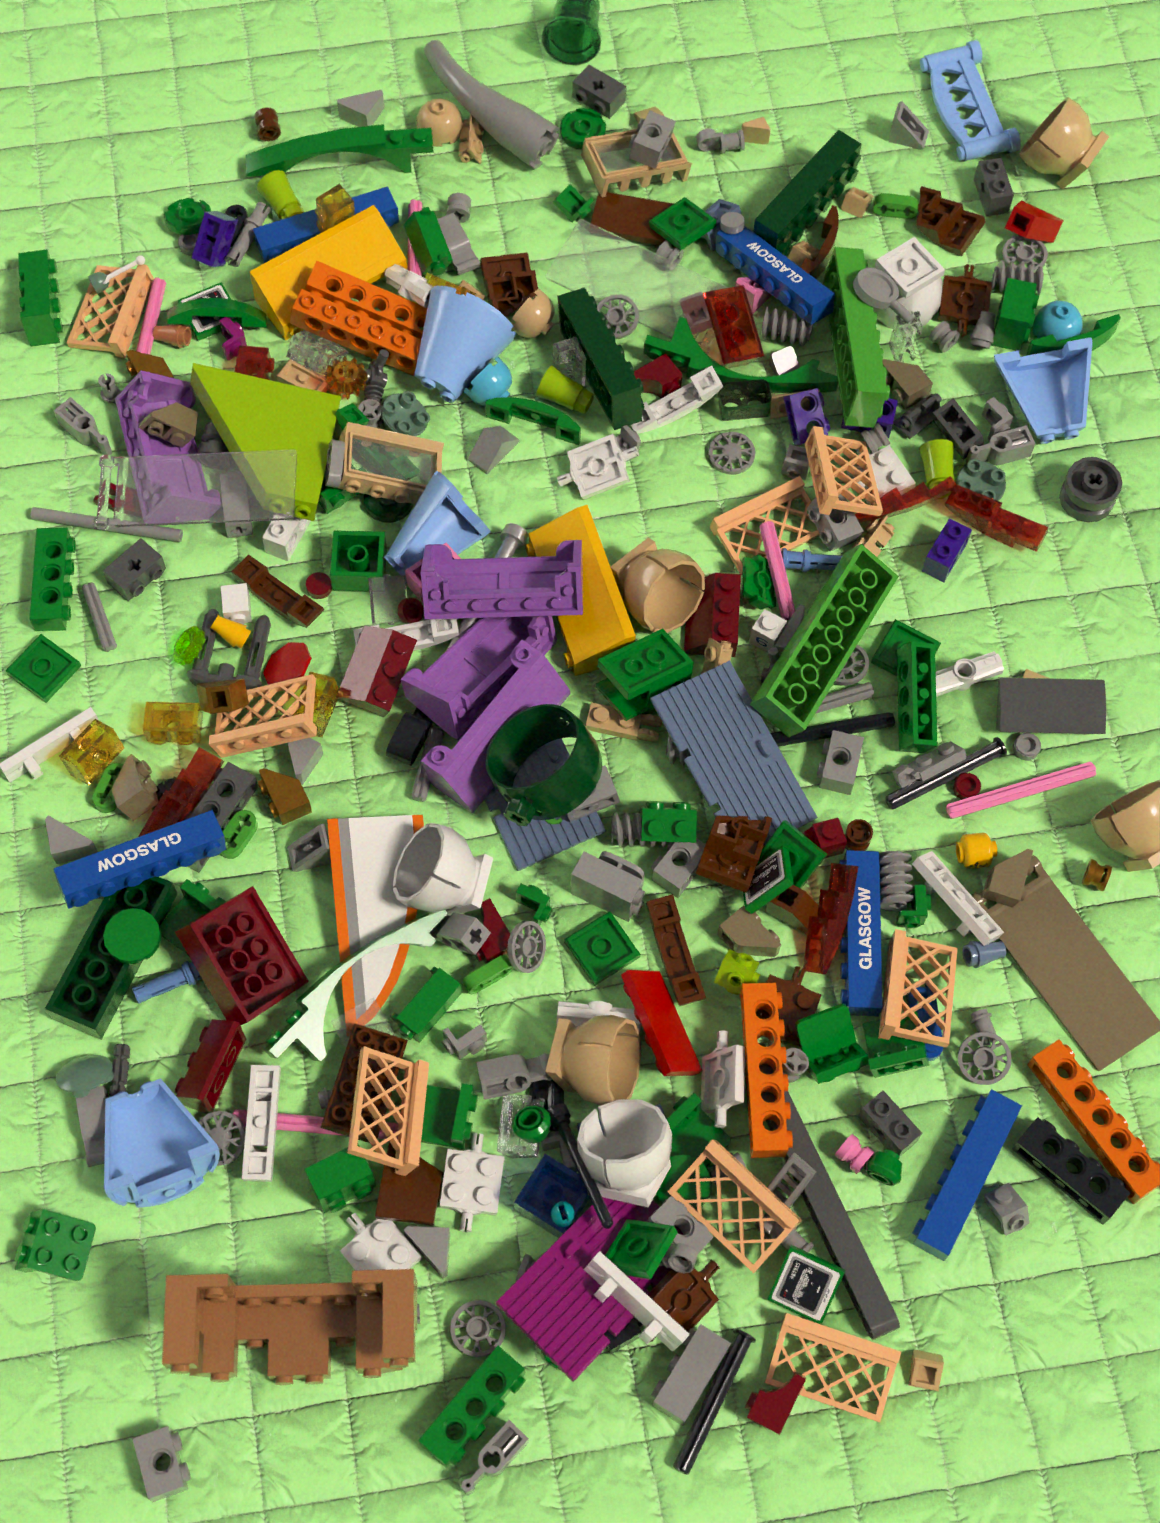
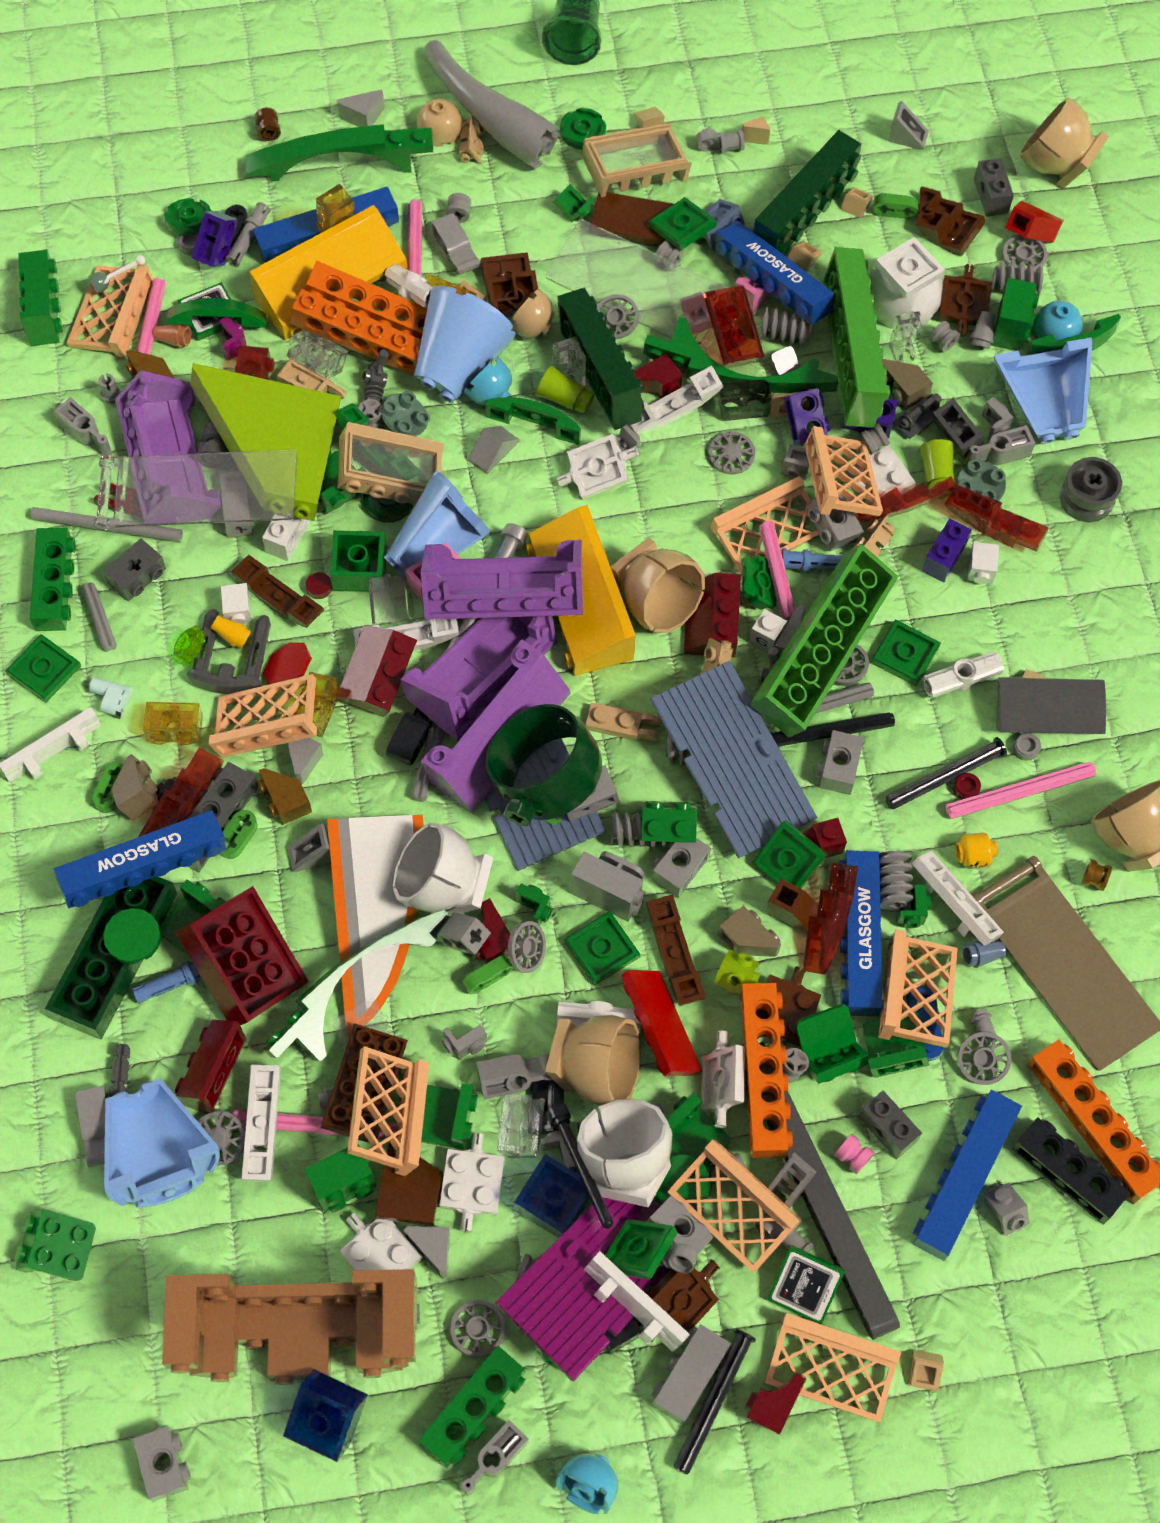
(67, 843): light grey slope -> none
(84, 1074): sand green dish -> none
(91, 752): clear yellow brick -> none
(115, 696): none -> light aqua piece
(172, 423): dark tan slope -> none
(222, 696): pearl gold slope -> none
(279, 194): lime plant -> none
(325, 1415): none -> clear blue brick
(334, 463): light grey beam -> none
(346, 377): clear orange gear -> none
(410, 610): dark red tile -> none
(428, 242): green brick -> none
(428, 1005): green brick -> none
(532, 1124): green cone -> none
(556, 1215): teal hinge -> none
(589, 1482): none -> medium azure cylinder
(599, 91): dark grey brick -> none
(643, 672): green torso -> none
(652, 139): light grey brick -> none
(732, 223): light grey tile -> none
(733, 850): reddish brown slope -> none
(769, 880): tile -> none
(829, 233): reddish brown slope -> none
(858, 830): reddish brown wheel -> none
(880, 292): light grey piece -> none
(885, 1167): green cone -> none
(917, 697): green brick -> none
(929, 764): light grey hinge -> none
(962, 61): light blue piece -> none
(983, 563): none -> white brick
(1007, 879): dark tan slope -> none

